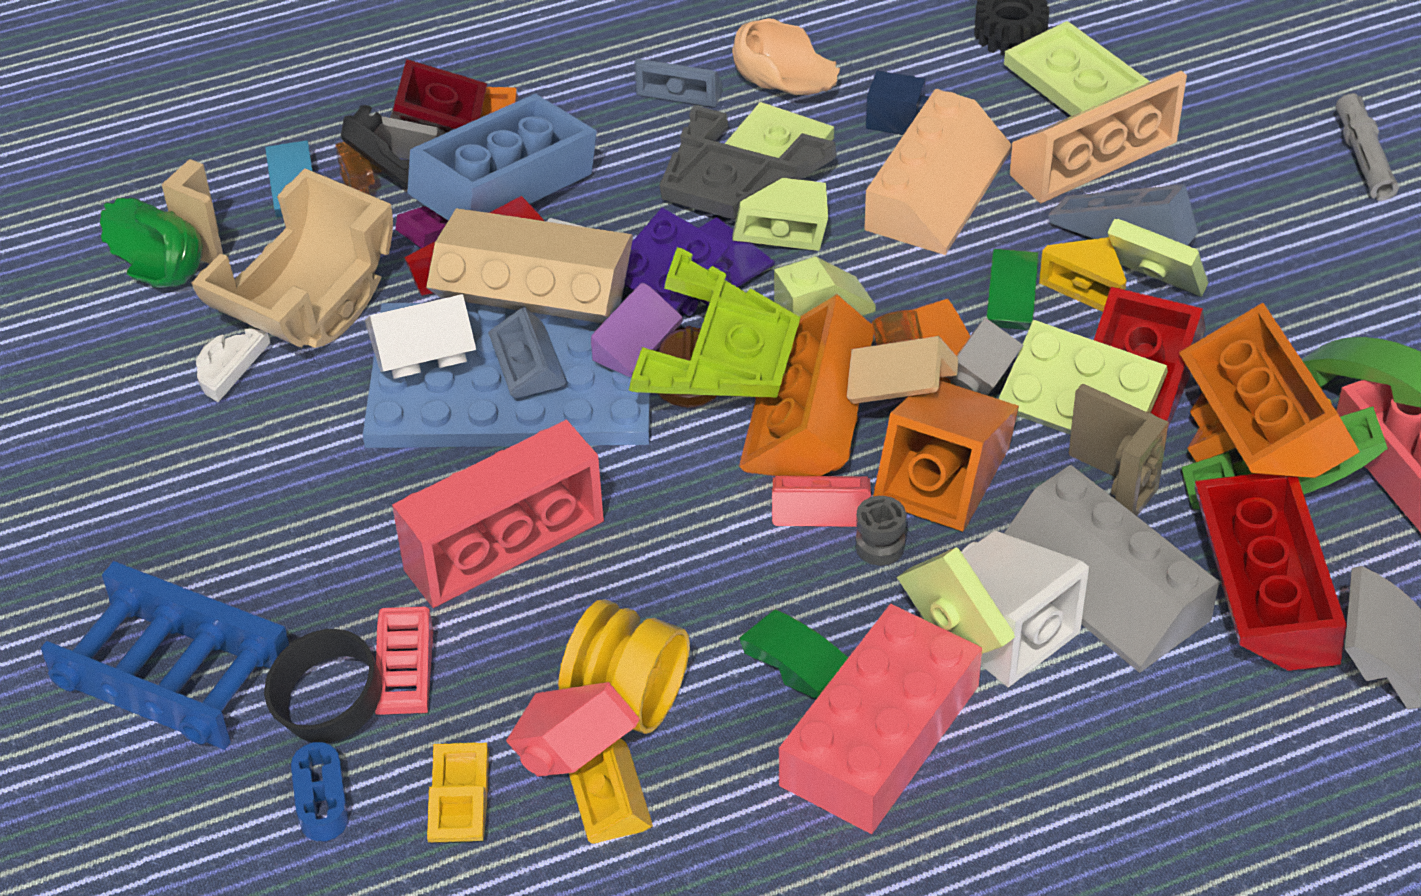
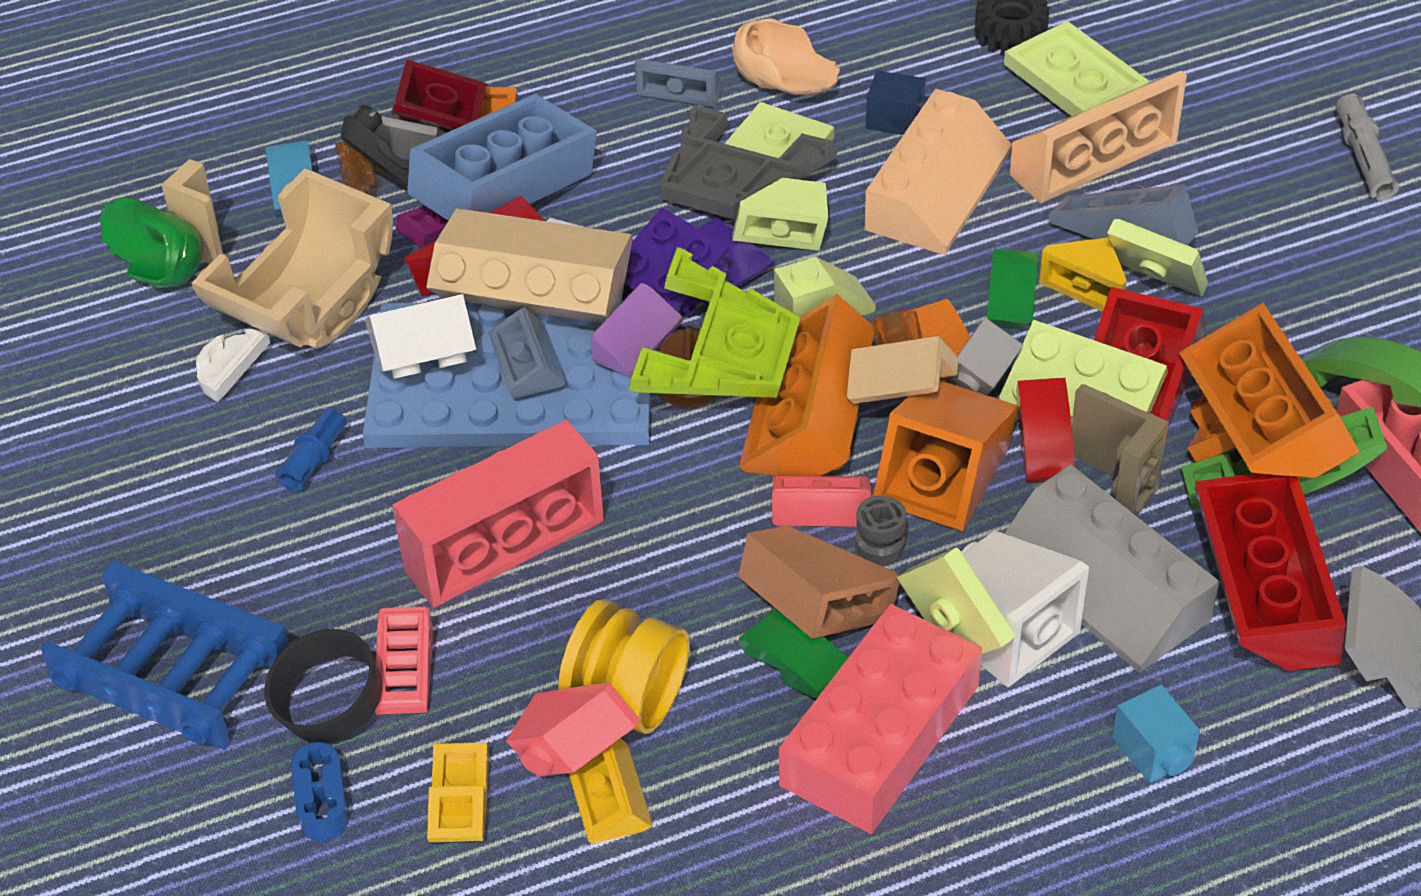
(310, 450): none -> blue axle
(816, 582): none -> nougat slope
(1045, 428): none -> red slope
(1156, 734): none -> dark azure brick

